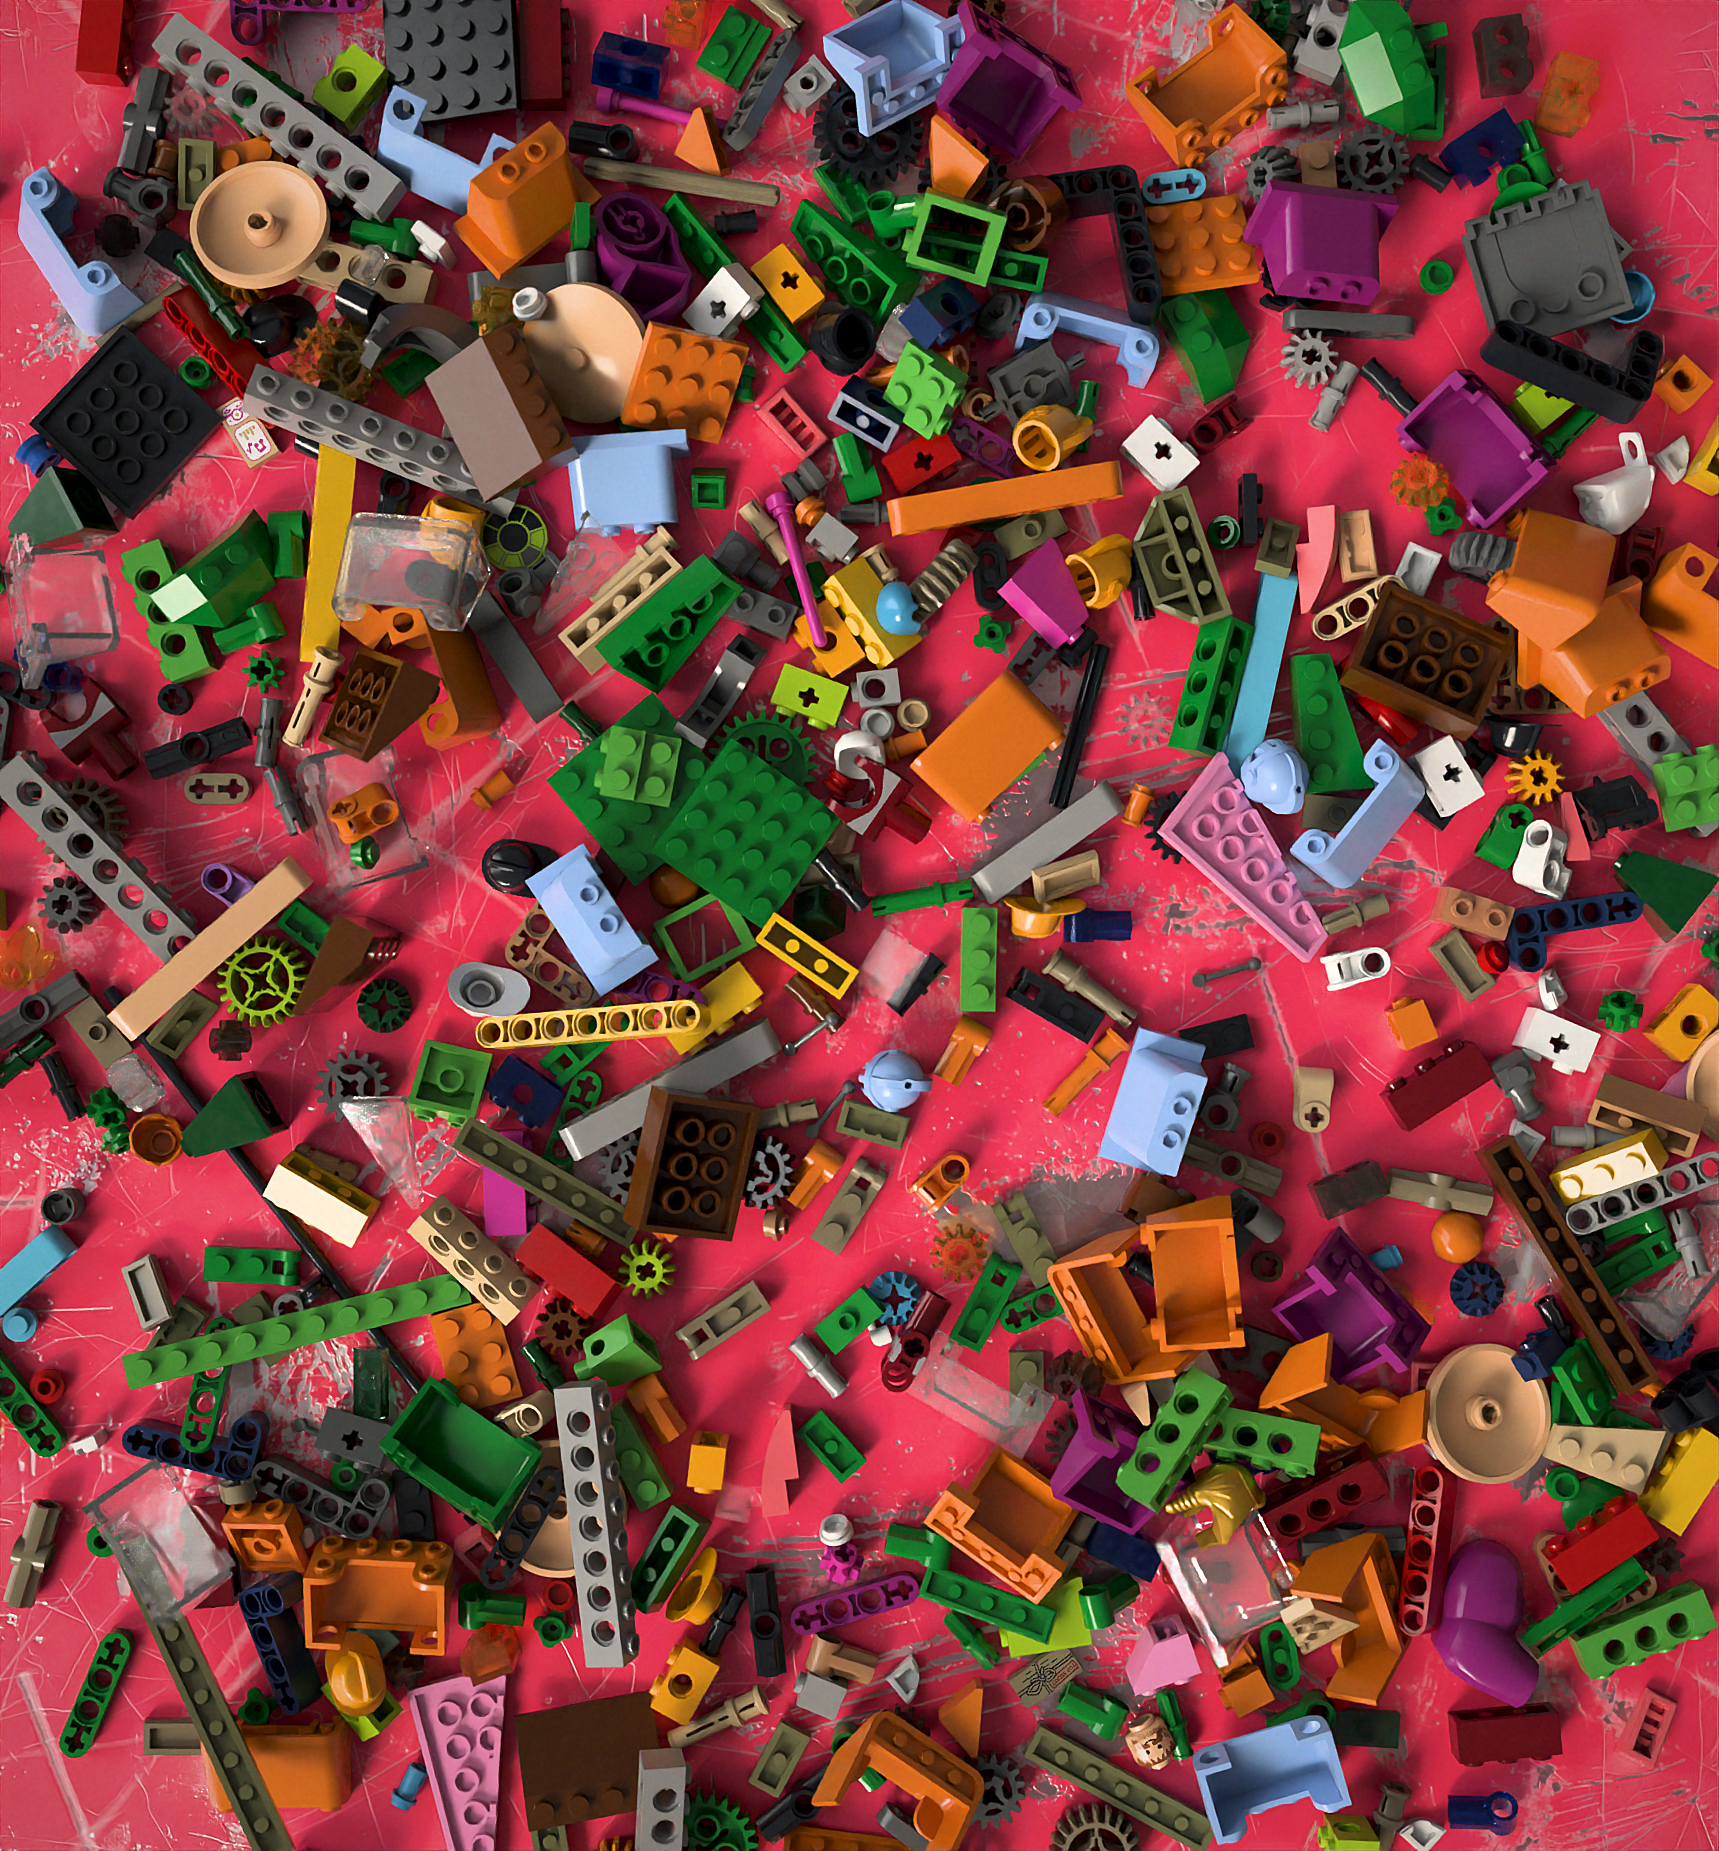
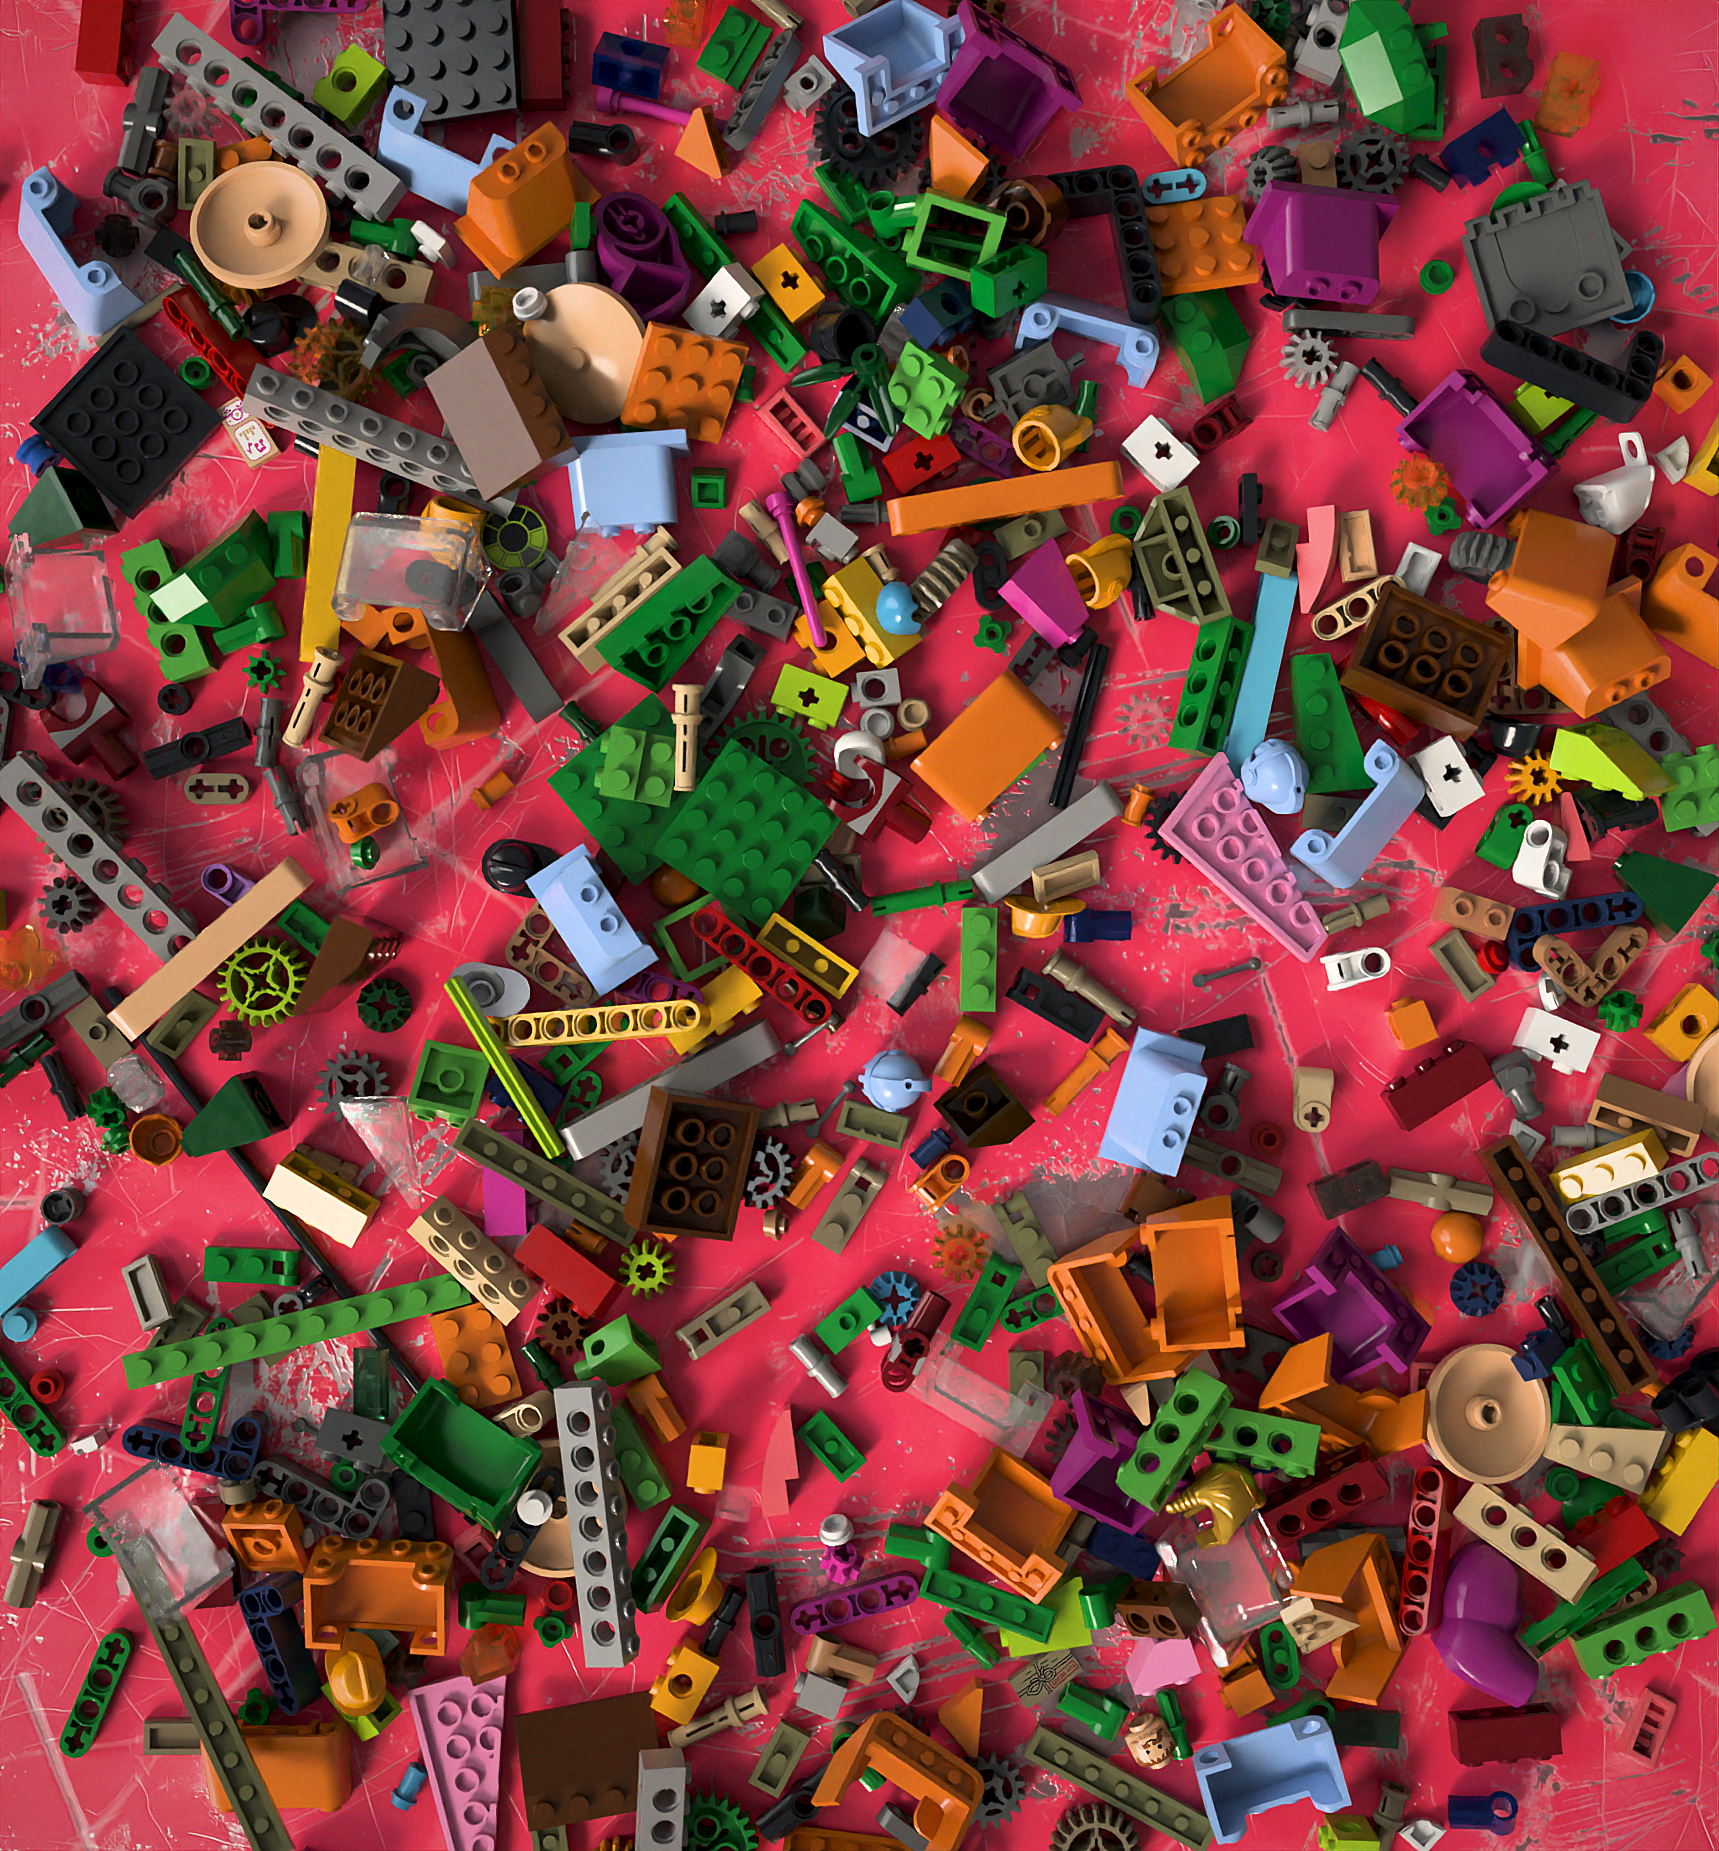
(420, 363): none -> dark grey plate
(504, 1066): none -> lime axle
(535, 1507): none -> white plate
(682, 181): dark tan axle -> none
(686, 717): none -> tan pin
(776, 973): none -> red beam
(873, 374): none -> dark green plant
(931, 1148): none -> dark blue pin
(983, 1110): none -> dark brown slope
(1008, 280): none -> green brick
(1126, 512): none -> green plate
(1158, 1609): none -> reddish brown brick
(1511, 175): green plate -> none
(1567, 1581): none -> tan brick
(1584, 974): none -> medium nougat beam
(1609, 761): none -> lime slope

